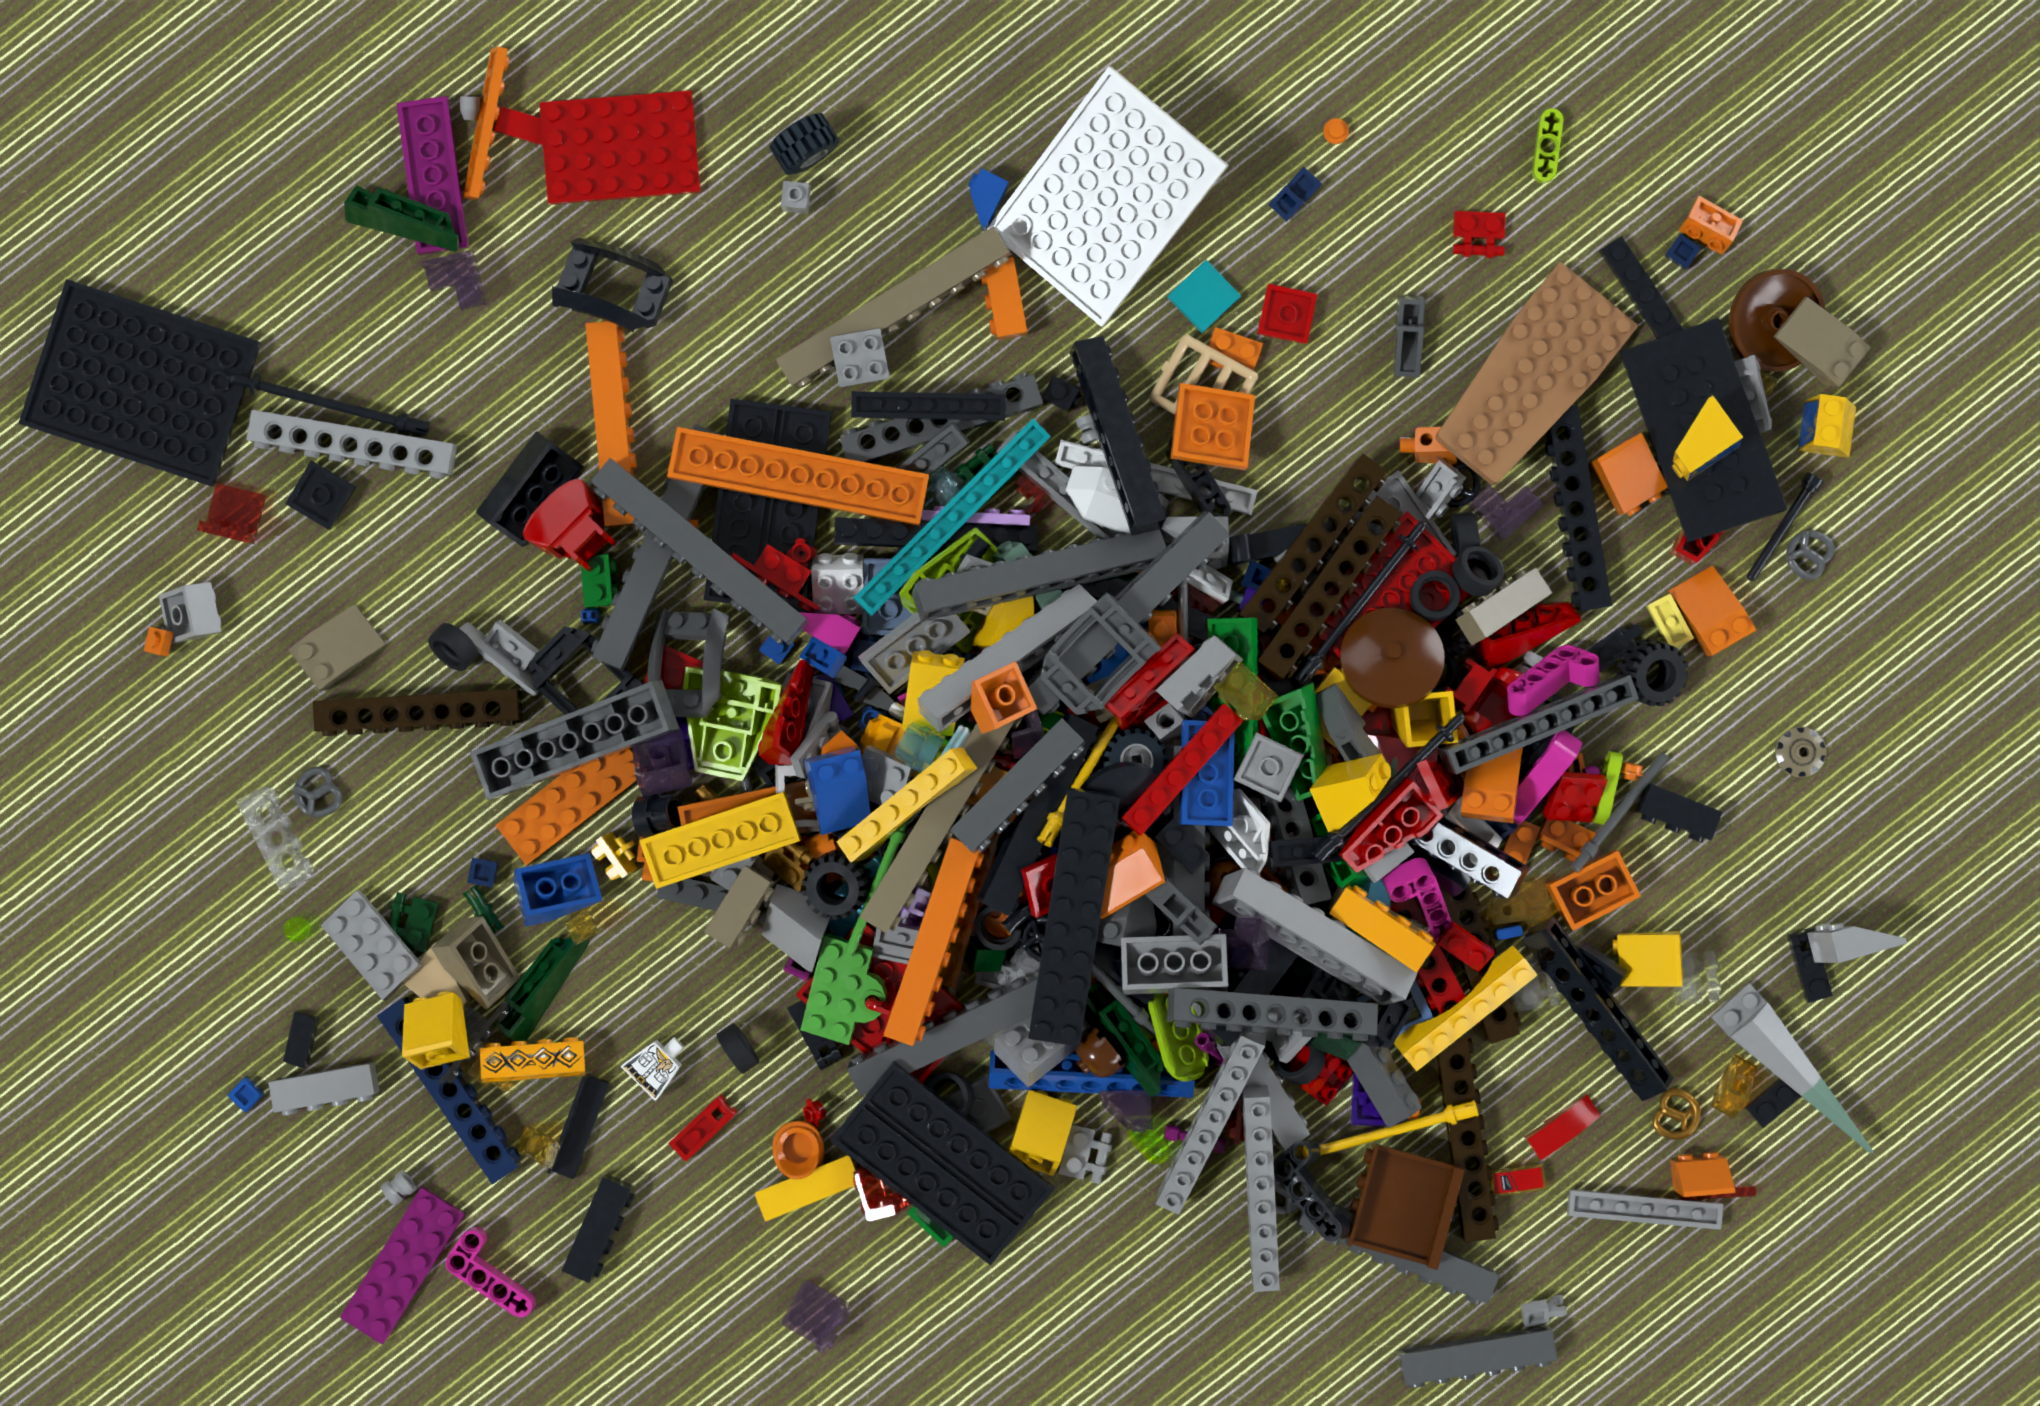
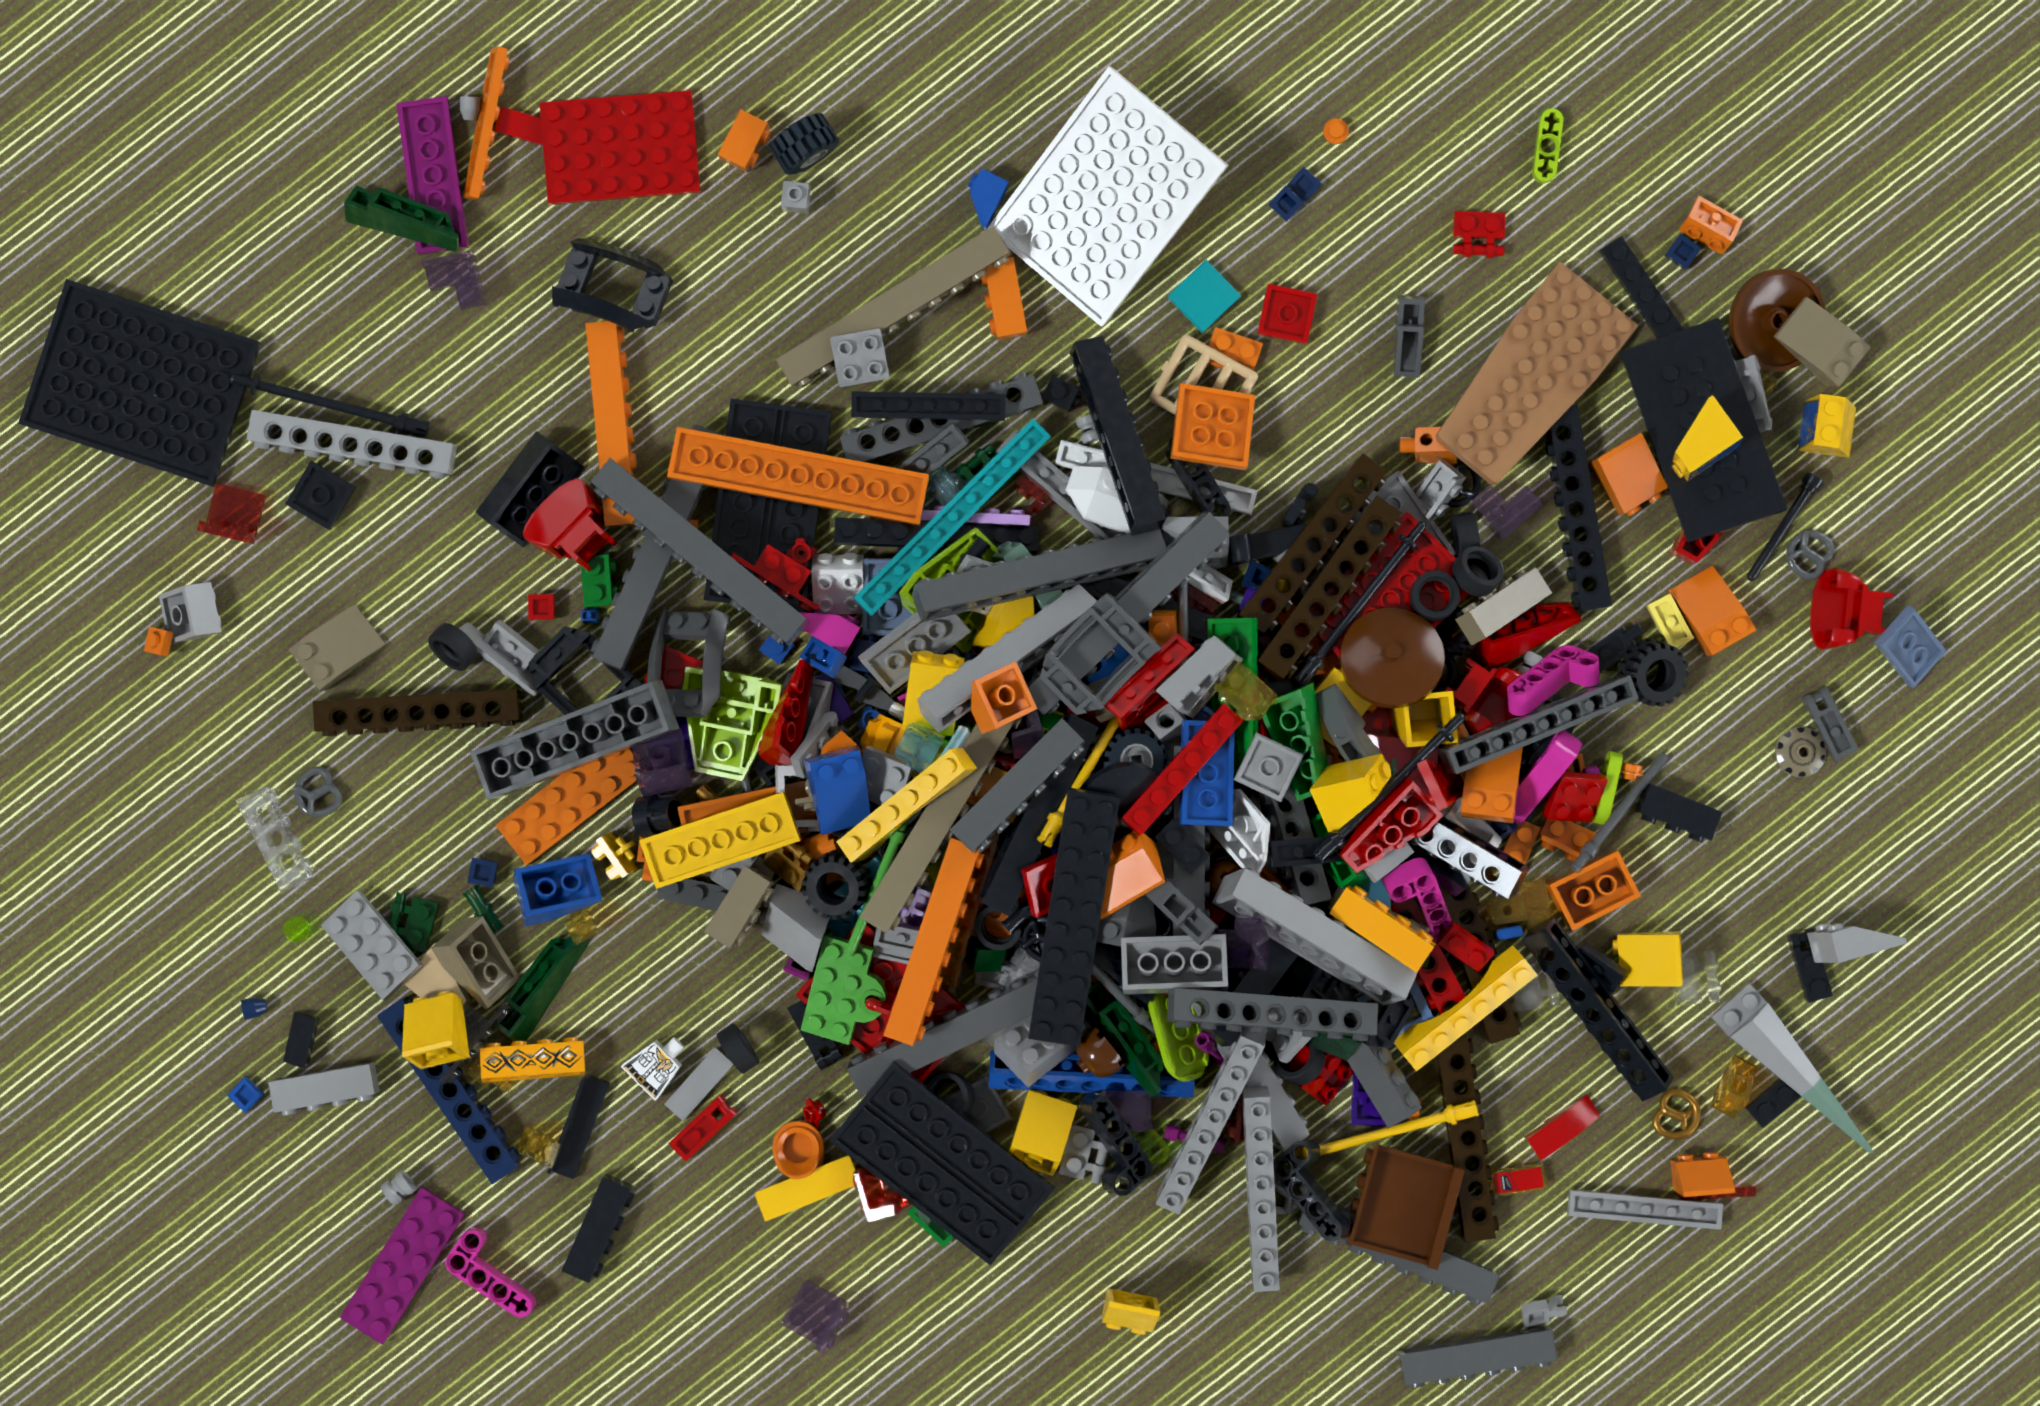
(253, 1007): none -> dark blue hose
(541, 606): none -> red plate
(699, 1083): none -> light grey tile
(744, 141): none -> orange brick
(1112, 1142): none -> black beam
(1130, 1311): none -> yellow slope
(1296, 511): none -> black plate
(1830, 724): none -> dark grey plate
(1843, 611): none -> red piece
(1910, 646): none -> sand blue tile

